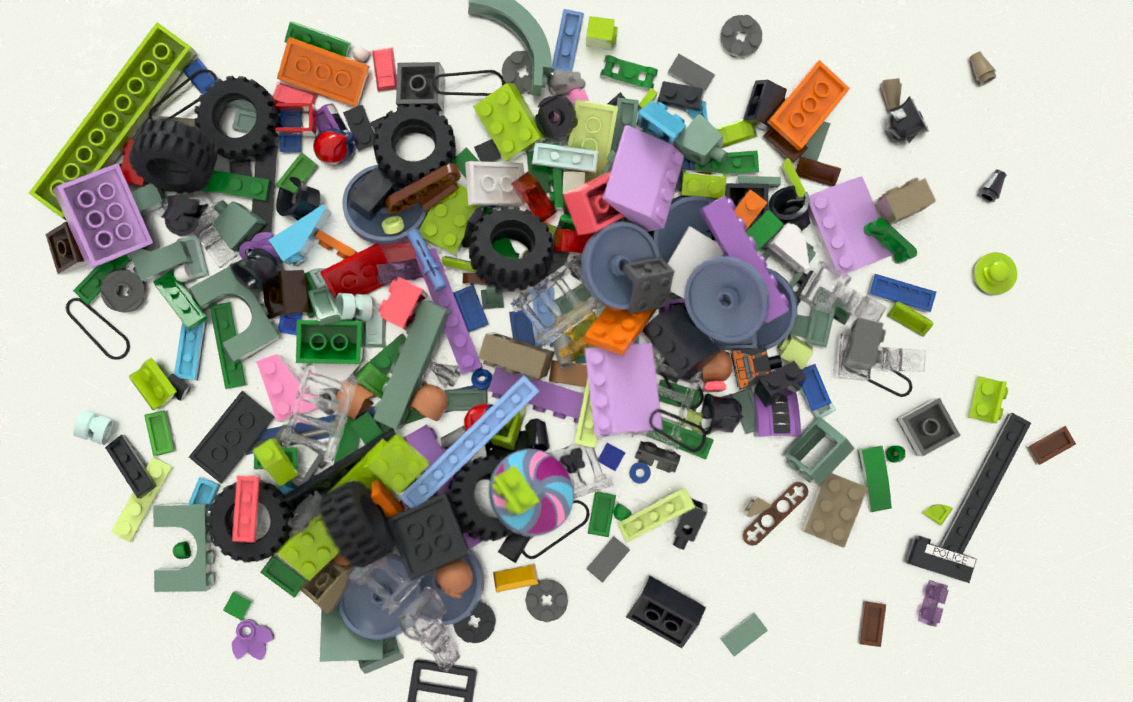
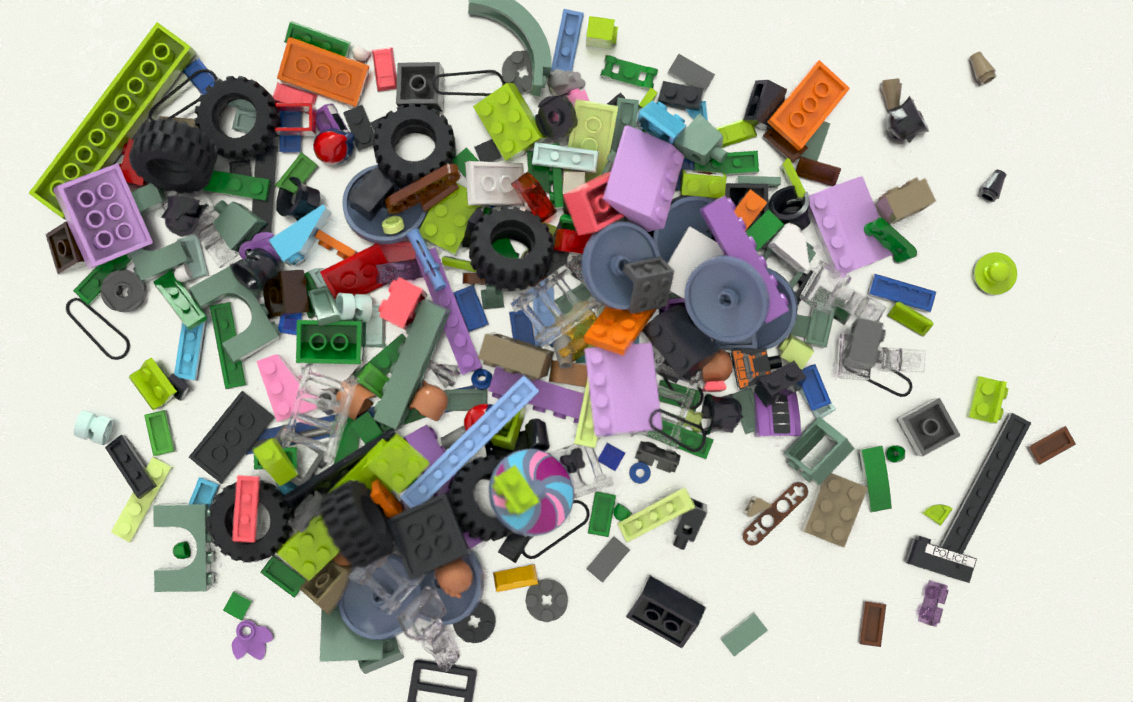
(730, 30): dark grey plate -> none

